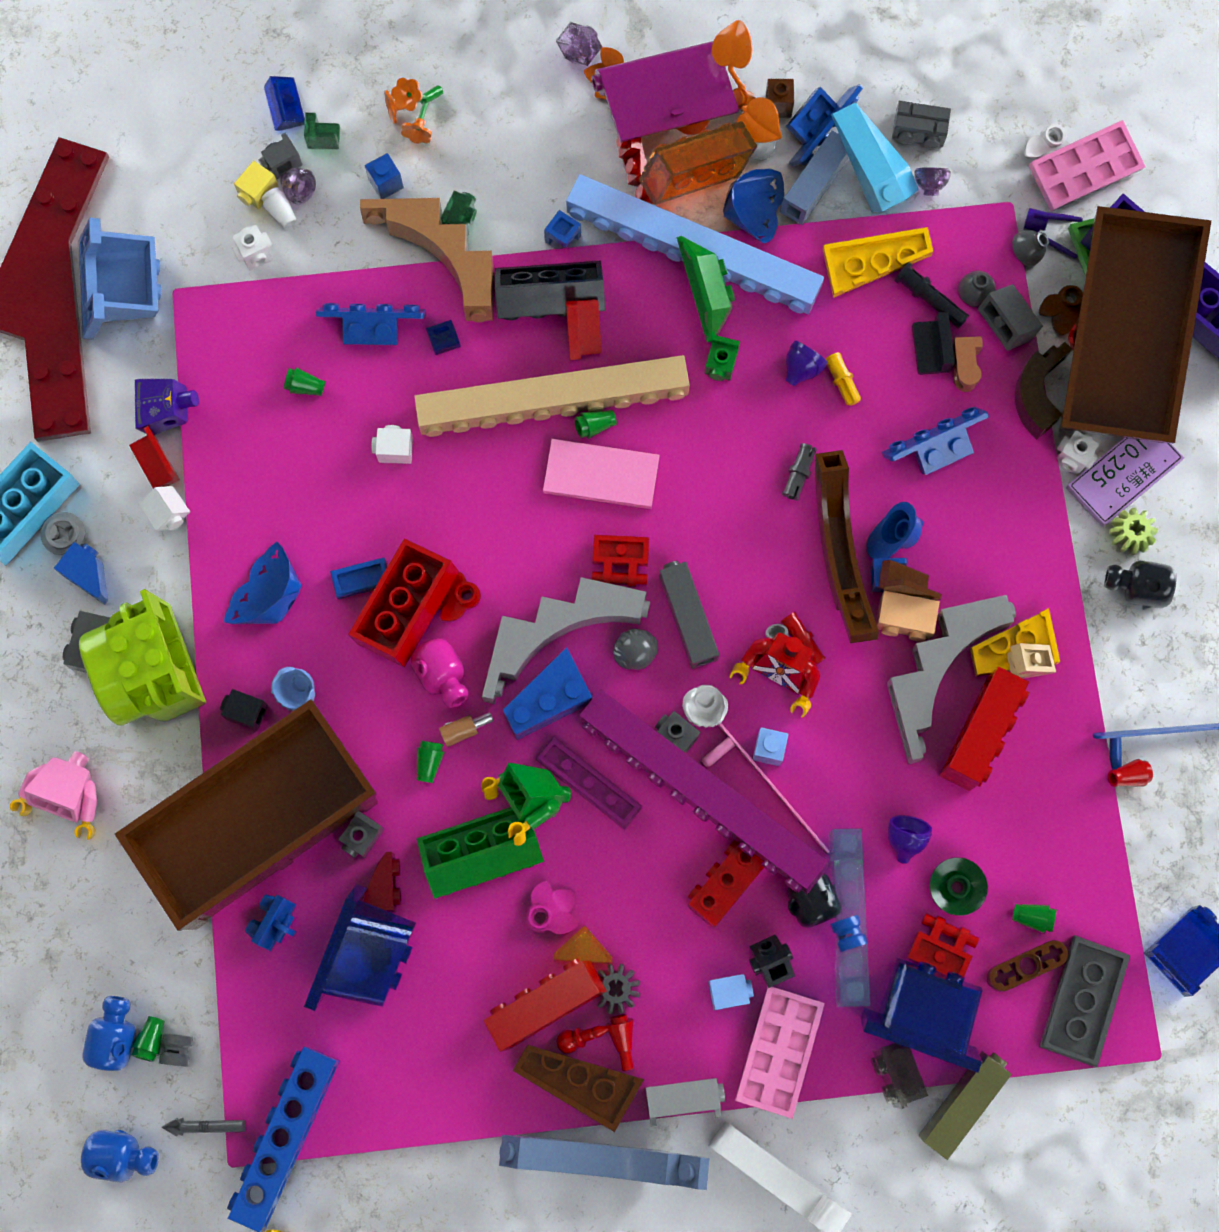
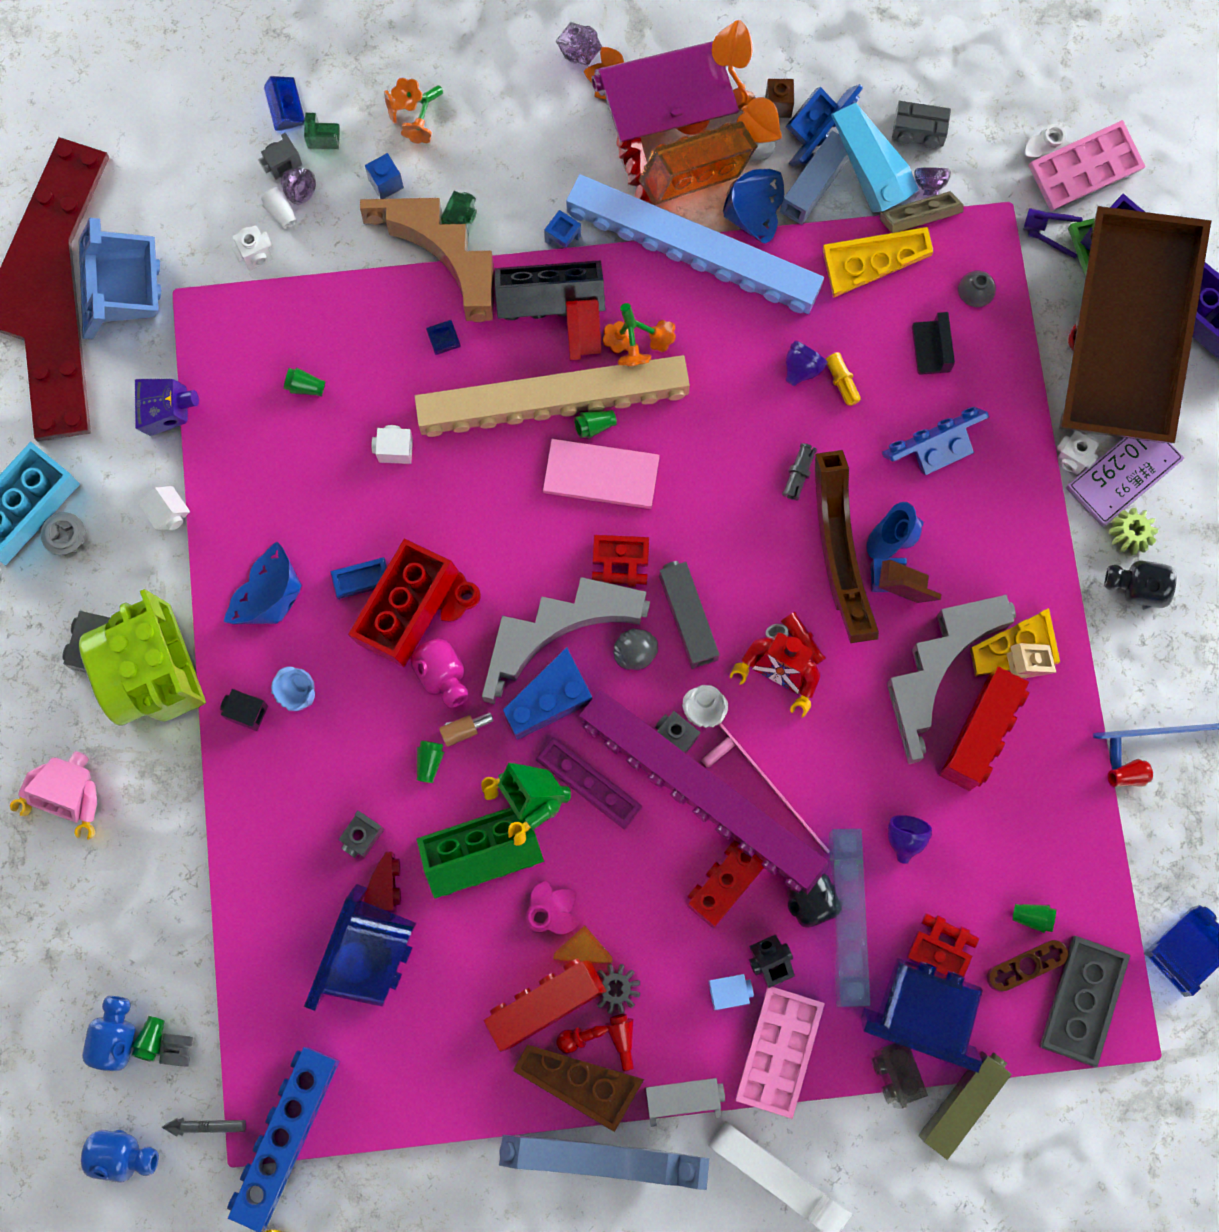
(84, 570): blue slope -> none
(154, 460): red panel -> none
(246, 817): reddish brown piece -> none
(254, 184): light yellow brick -> none
(274, 924): blue hips -> none
(370, 325): blue bracket -> none
(621, 337): none -> orange plant
(707, 285): green wedge -> none
(724, 348): green brick -> none
(770, 746): light blue brick -> none
(845, 927): blue wheel -> none
(907, 616): light nougat brick -> none
(921, 212): none -> dark tan tile
(922, 288): black pin -> none
(965, 370): nougat leg -> none
(970, 878): dark green dish -> none
(1016, 320): dark grey brick -> none
(1030, 246): dark grey brick -> none
(1031, 401): dark brown arch -> none
(1063, 312): reddish brown plate -> none

